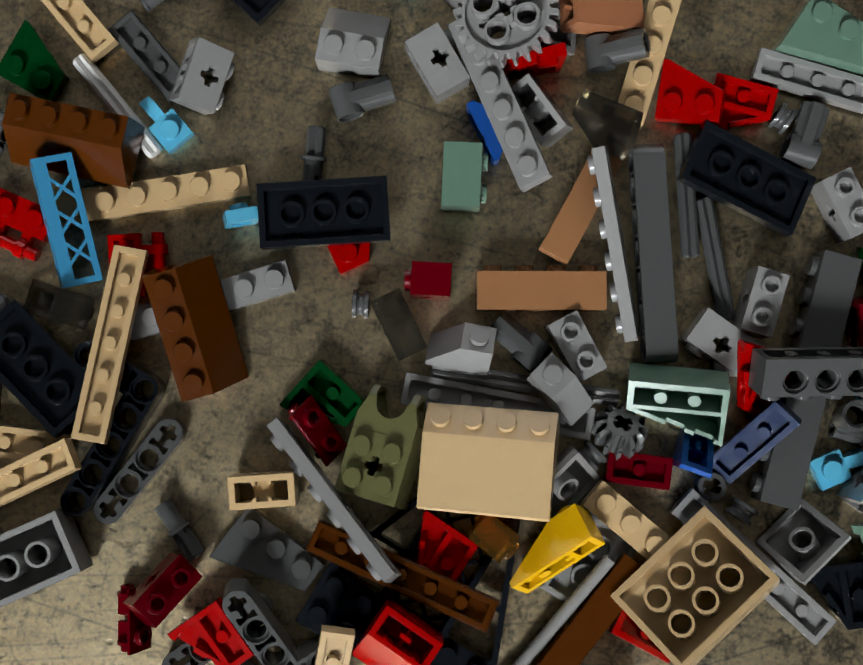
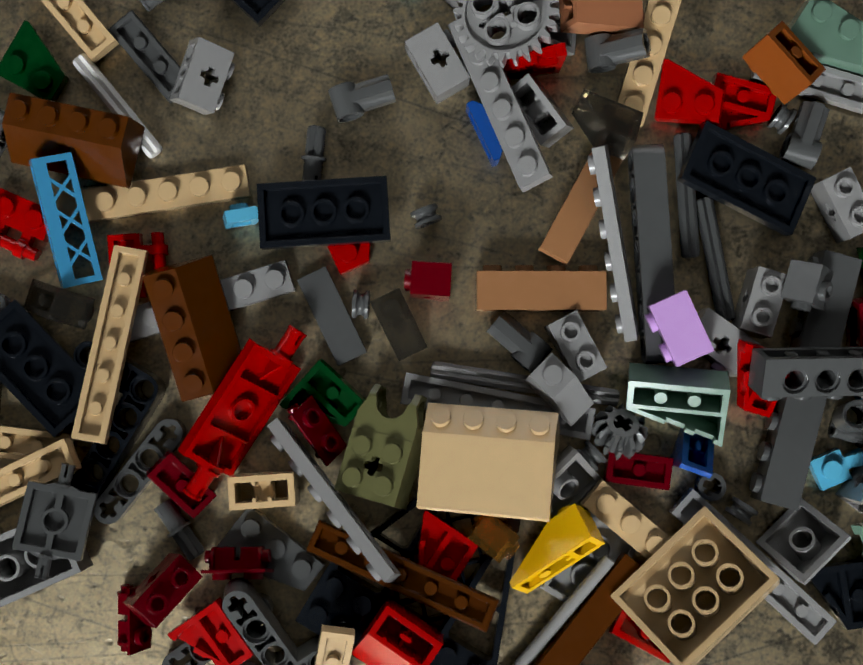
(54, 521): none -> dark grey plate
(168, 127): medium azure plate -> none
(171, 477): none -> dark red plate
(223, 562): none -> dark red hinge
(239, 410): none -> red plate
(332, 316): none -> dark grey tile
(352, 43): light grey slope -> none
(426, 216): none -> dark grey bush
(462, 176): sand green brick -> none
(462, 348): light grey slope -> none
(679, 329): none -> lavender brick
(754, 440): dark blue plate -> none
(783, 63): none -> dark orange brick
(807, 285): none -> dark grey brick

